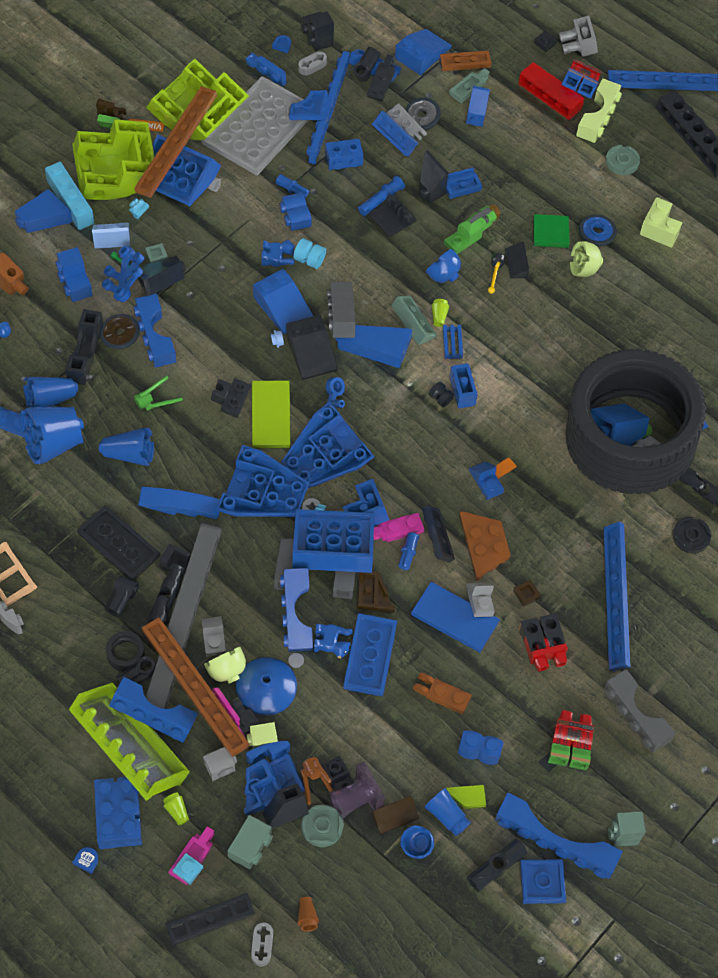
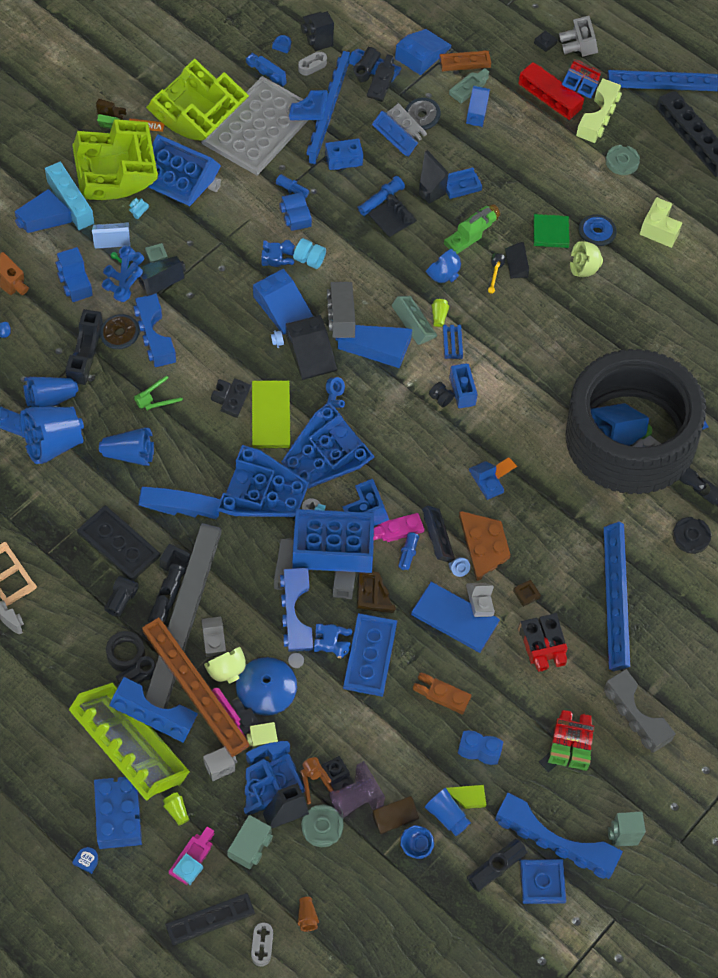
(175, 142): dark orange plate -> none
(460, 566): none -> medium blue plate

